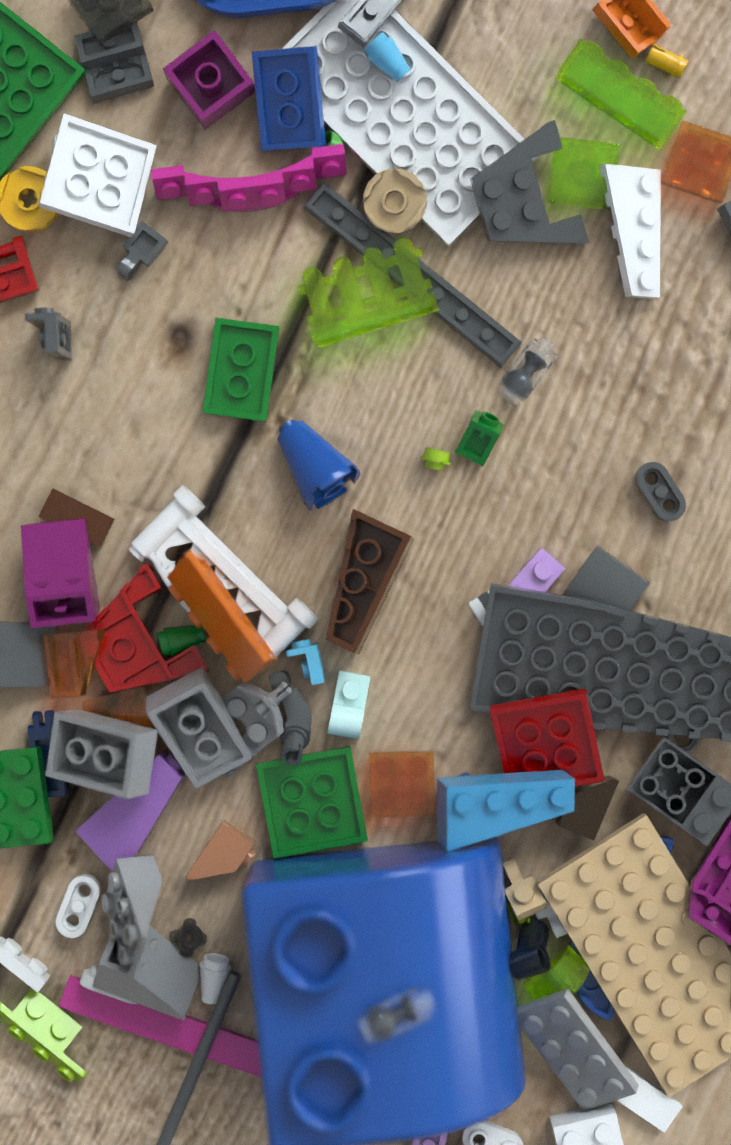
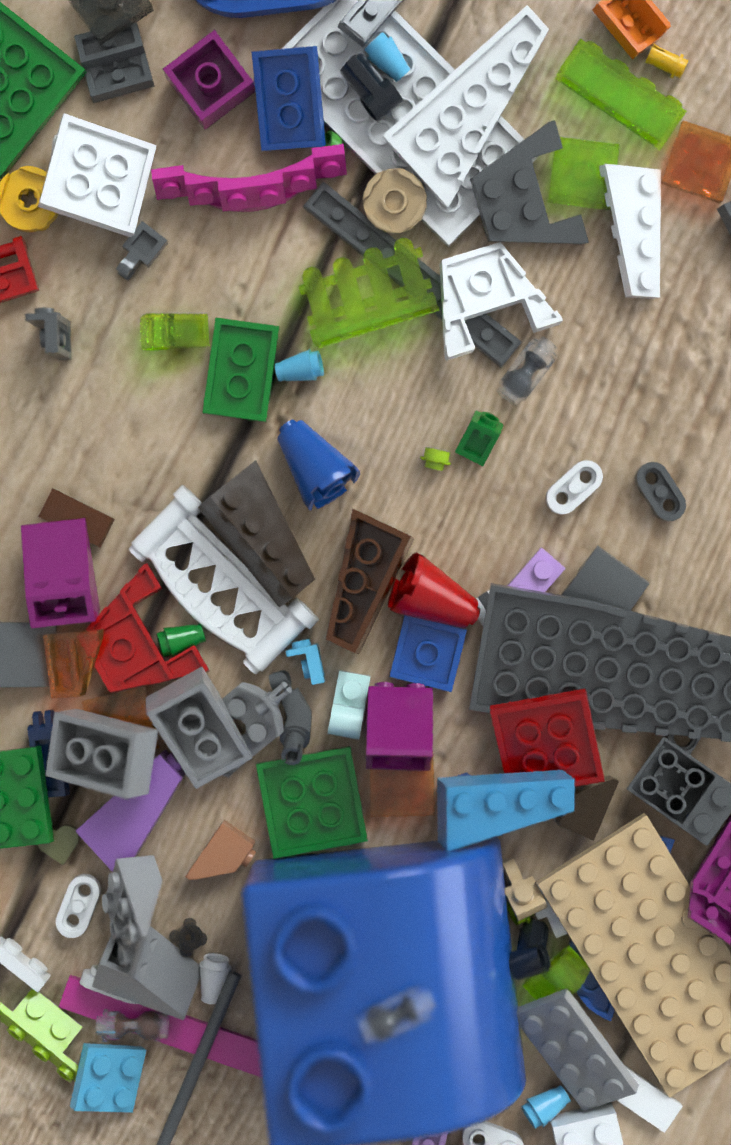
(63, 845): none -> olive tile
(107, 1078): none -> medium azure plate
(148, 1025): none -> clear piece
(173, 331): none -> clear neon green plate
(220, 616): orange slope -> none
(259, 534): none -> dark brown wedge
(300, 367): none -> medium azure cone
(375, 93): none -> black piece
(399, 727): none -> magenta slope
(428, 653): none -> blue plate
(432, 595): none -> red cone
(455, 119): none -> white wing
(482, 284): none -> white wing
(545, 1106): none -> medium azure cone
(573, 487): none -> white plate

